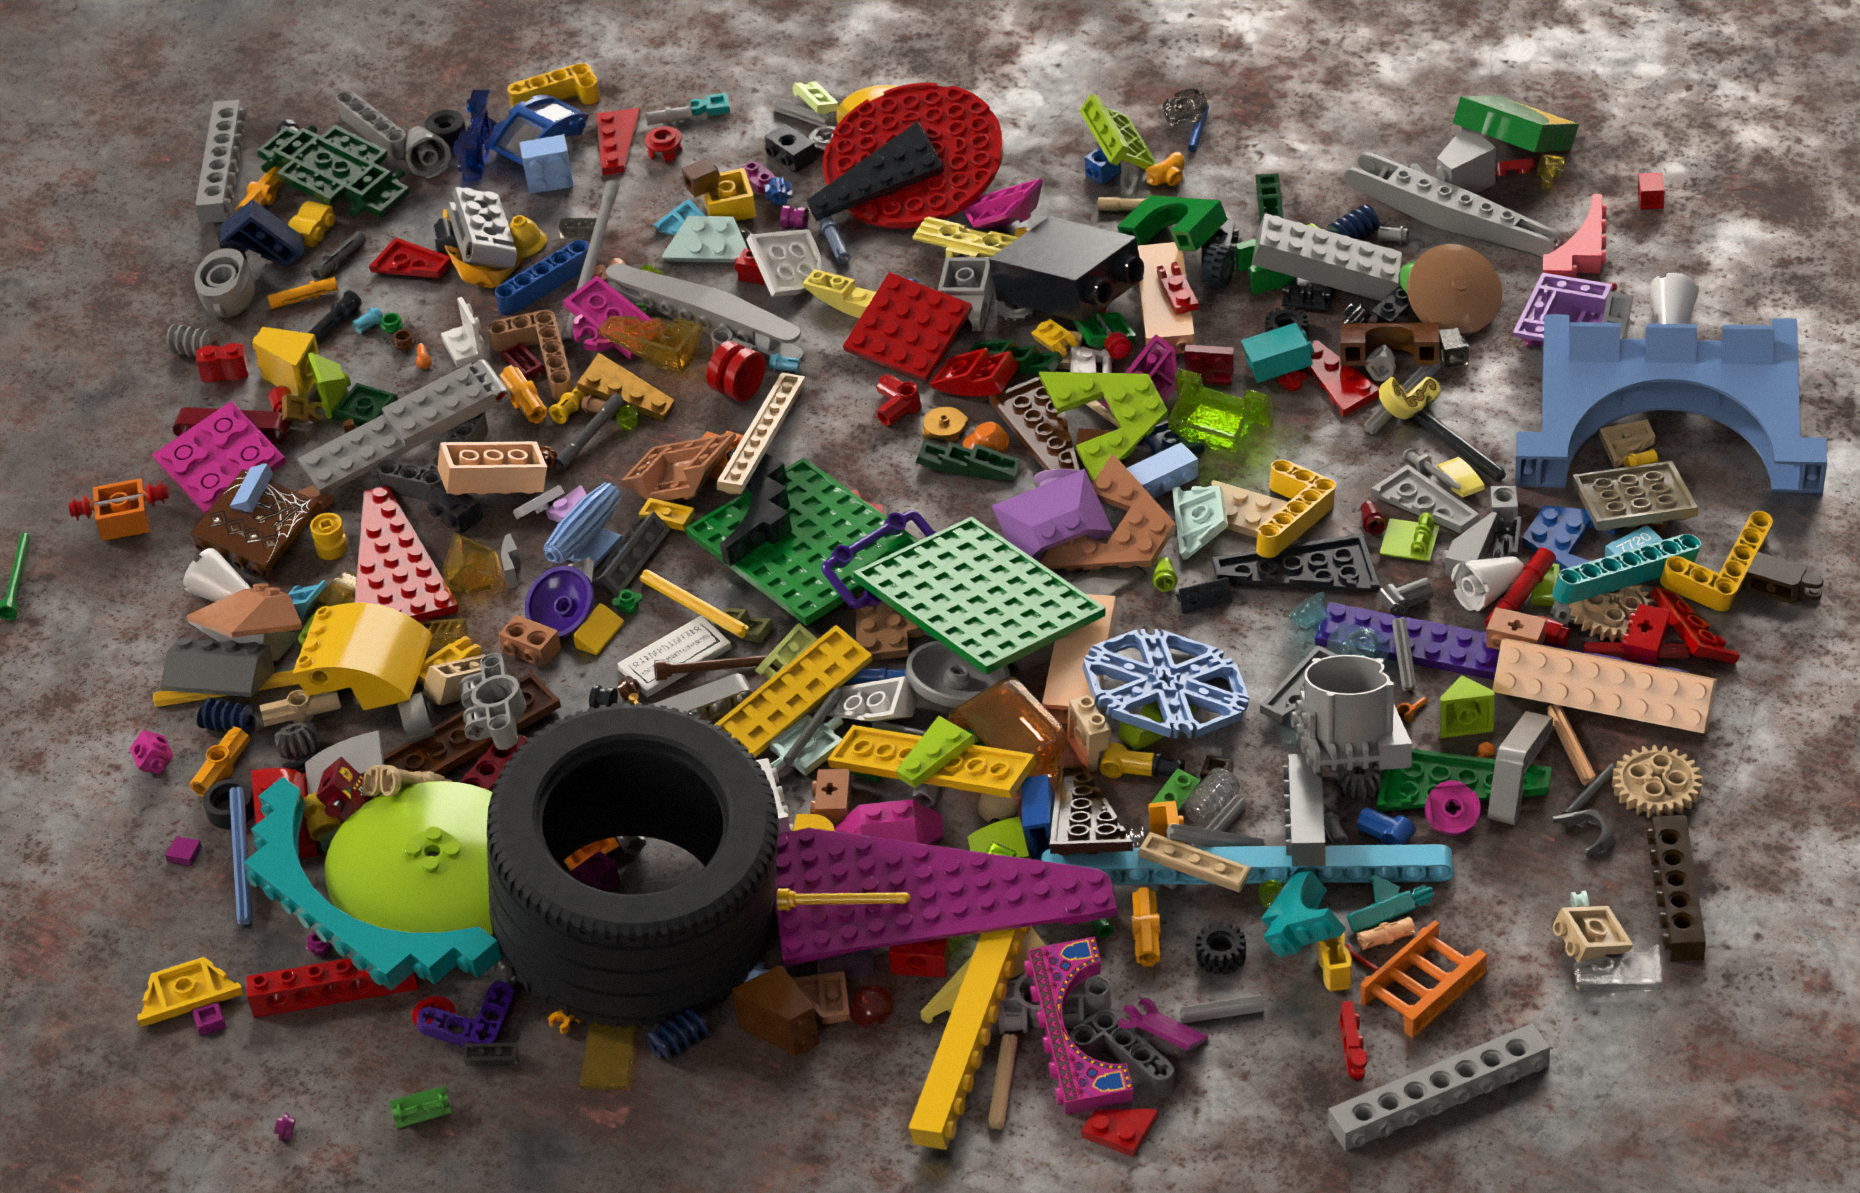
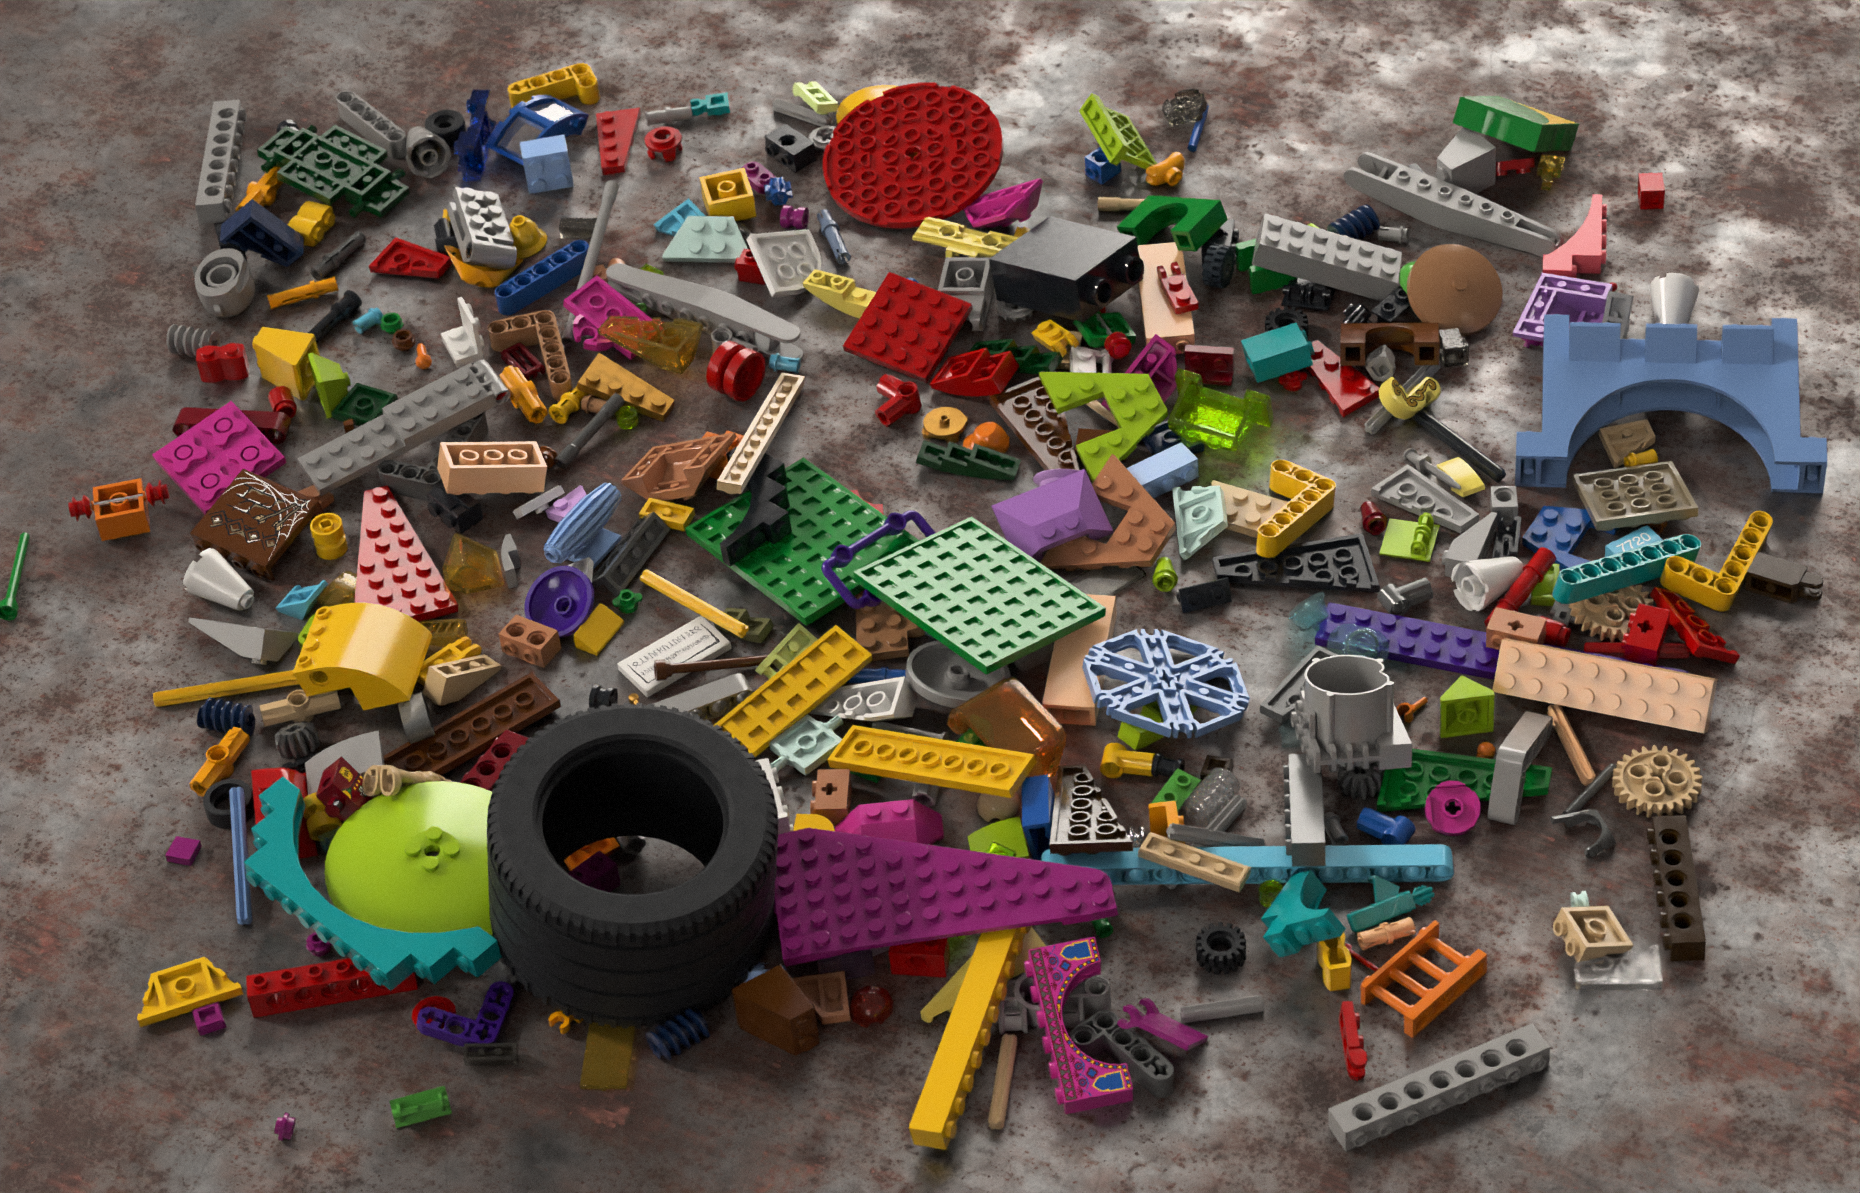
(151, 752): dark pink brick -> none
(217, 667): dark grey slope -> none
(249, 613): nougat slope -> none
(252, 488): light blue slope -> none
(298, 410): pearl gold plate -> none
(493, 719): light grey piece -> none
(628, 686): reddish brown plate -> none
(700, 177): reddish brown brick -> none
(789, 899): yellow piece -> none
(812, 727): dark grey bar -> none
(891, 167): black wing -> none
(933, 751): lime wing -> none
(1087, 731): tan plate -> none
(1120, 1128): red wing -> none
(1146, 927): light orange piece -> none
(1269, 195): dark green slope -> none
(1404, 654): light grey axle -> none

